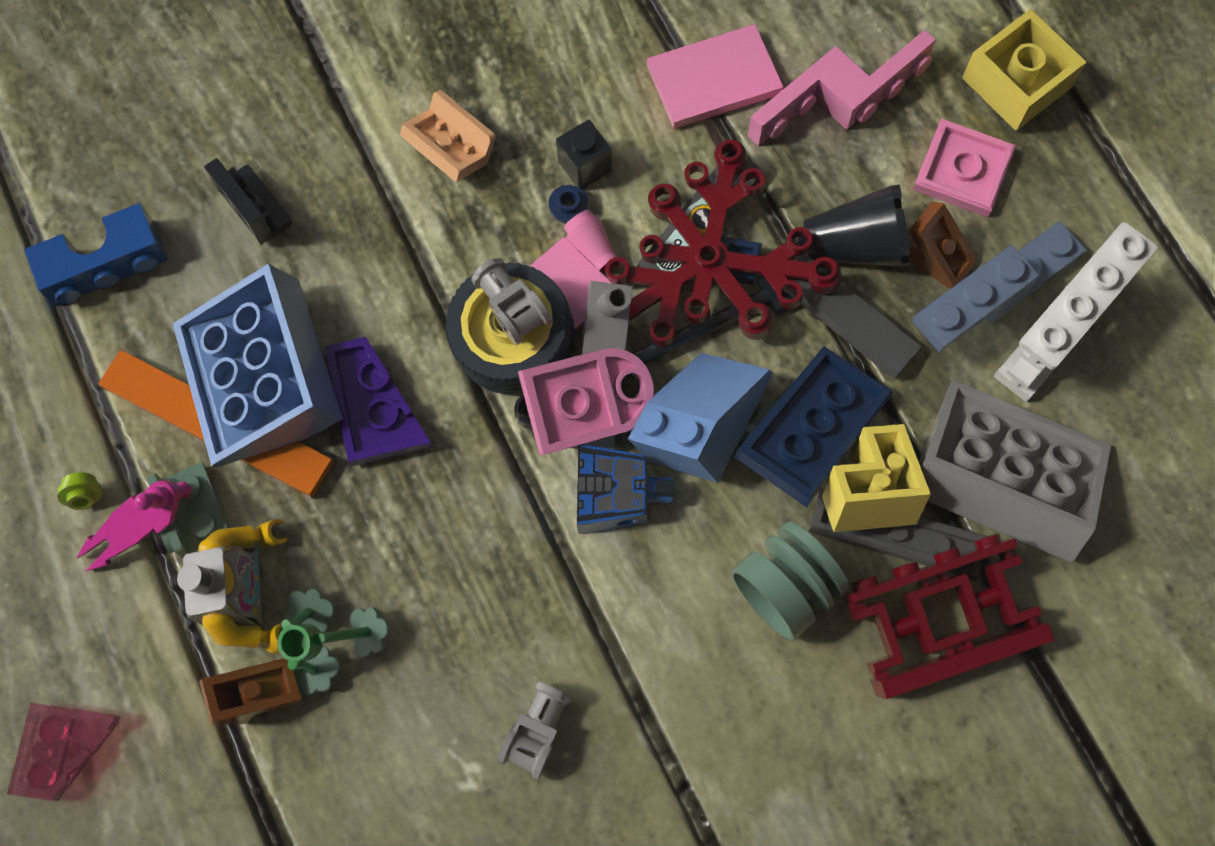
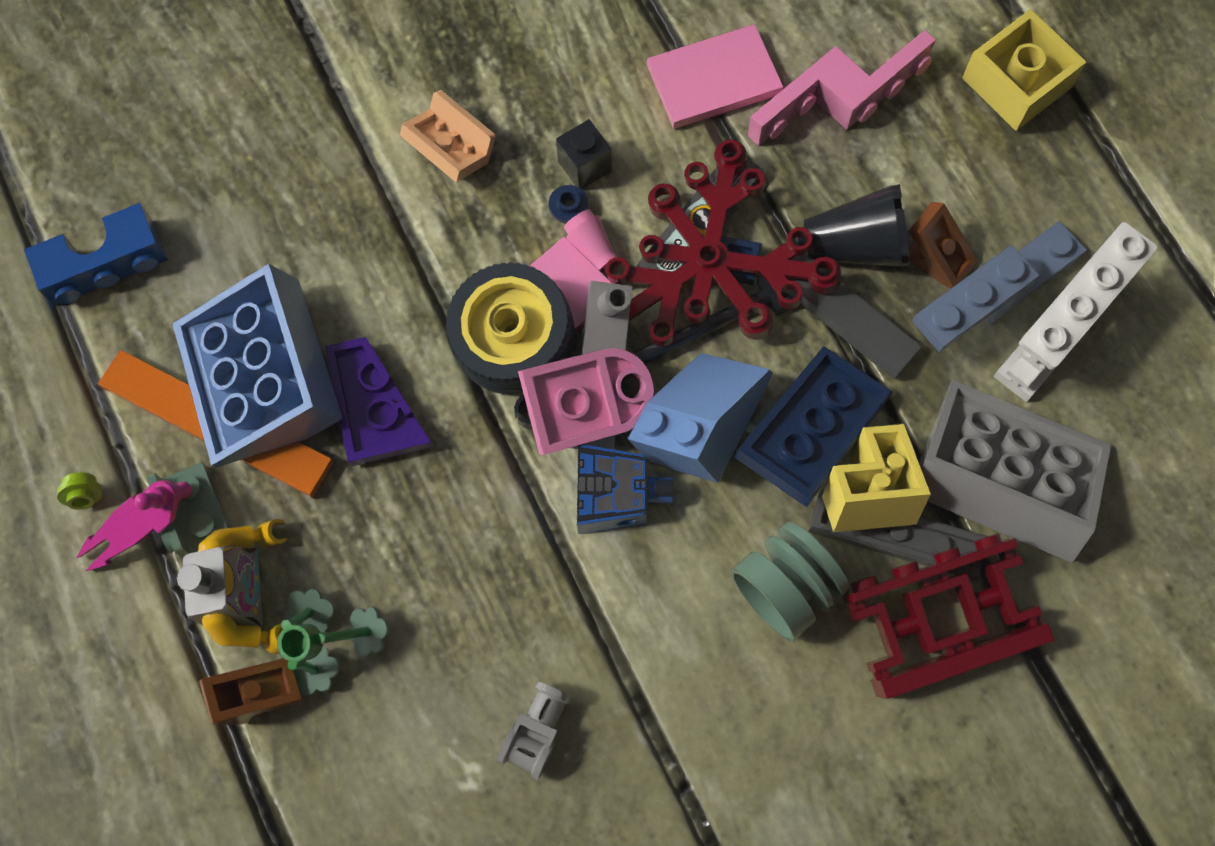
(56, 749): clear pink wing -> none
(249, 200): black bracket -> none
(511, 302): light grey connector -> none
(964, 167): bright pink tile -> none

